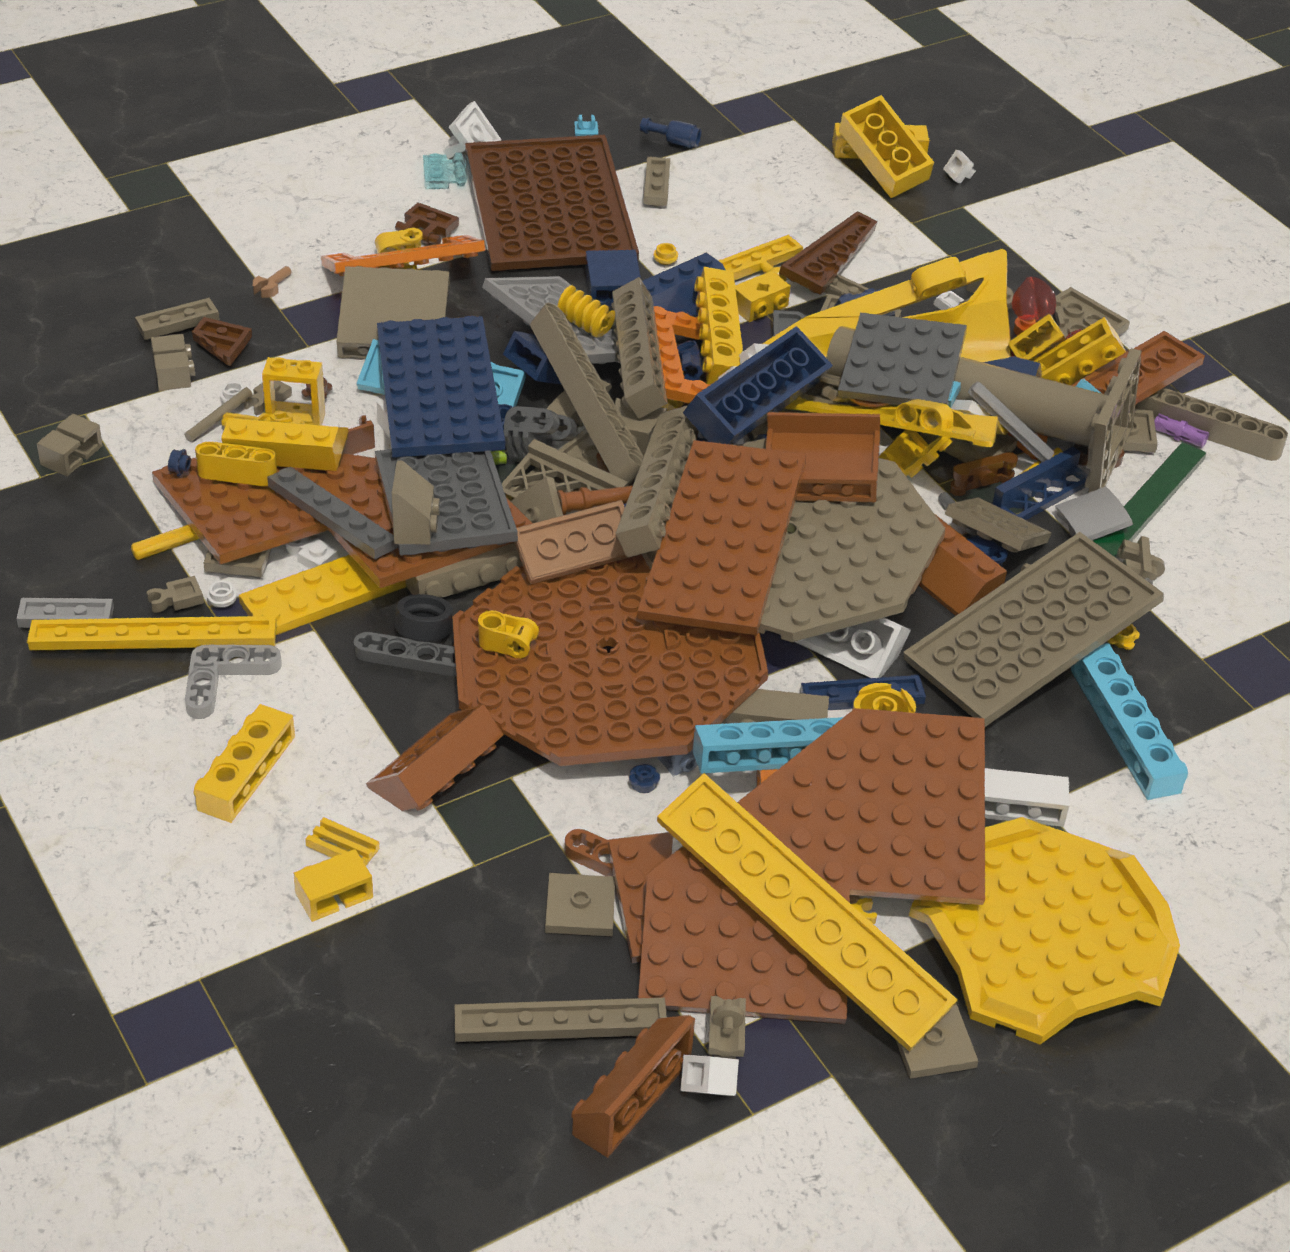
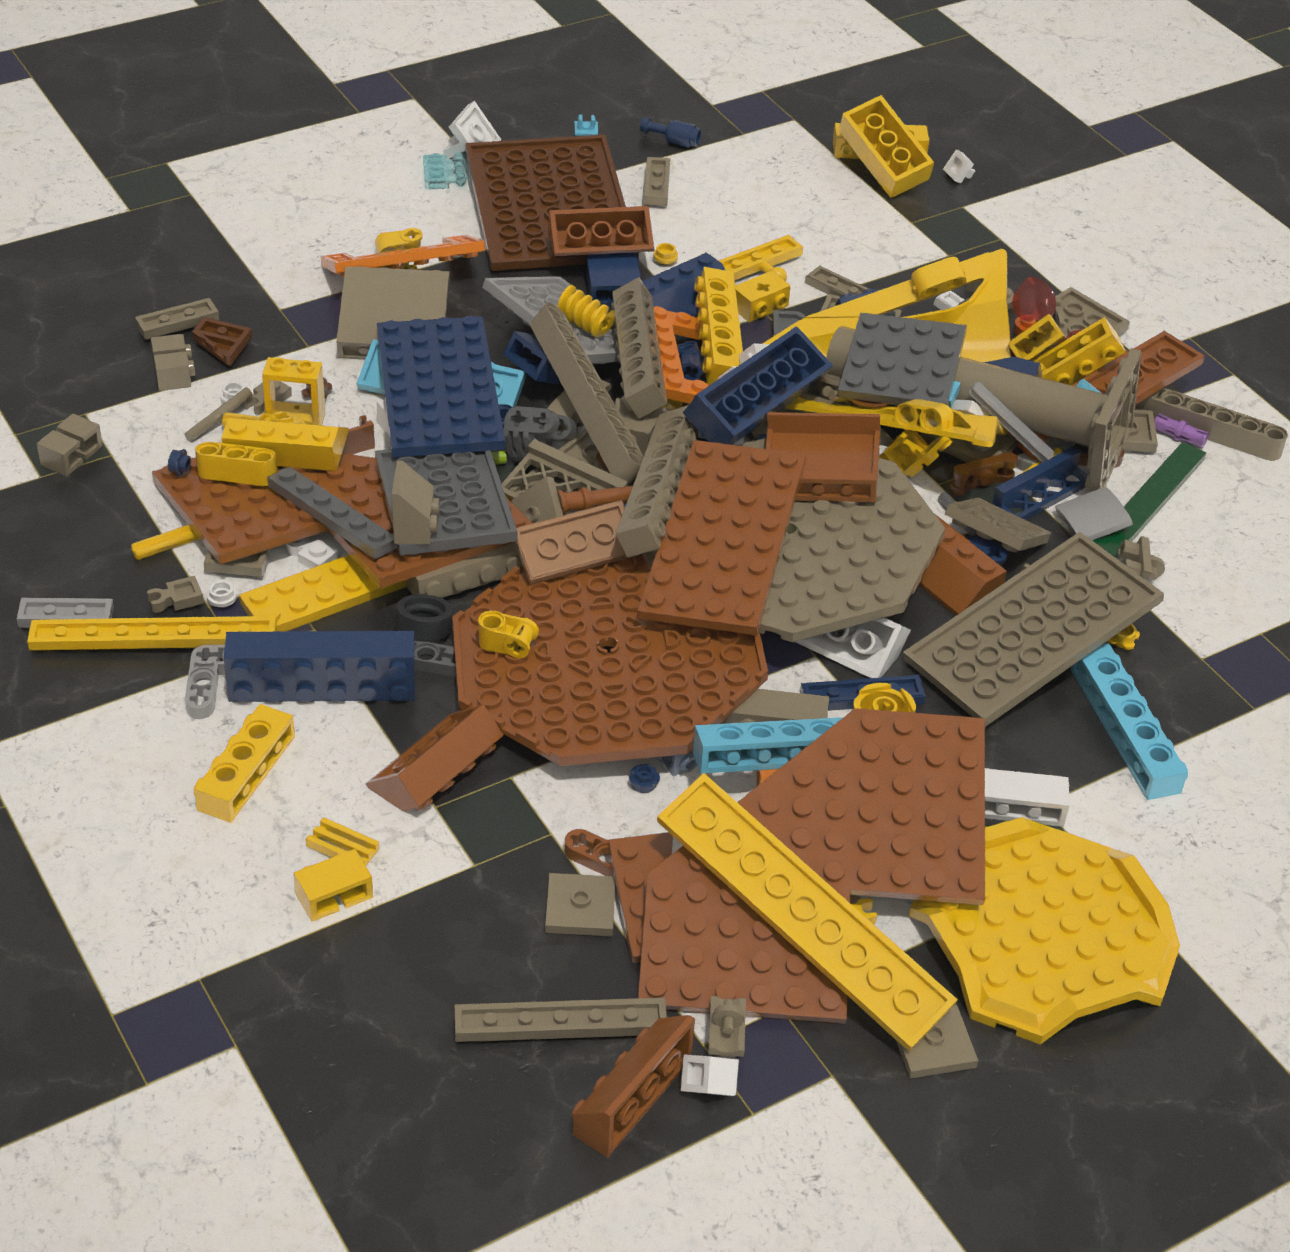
(269, 286): medium nougat bar -> none
(320, 666): none -> dark blue brick
(431, 220): reddish brown plate -> none
(600, 231): none -> dark orange slope
(827, 256): reddish brown wing -> none

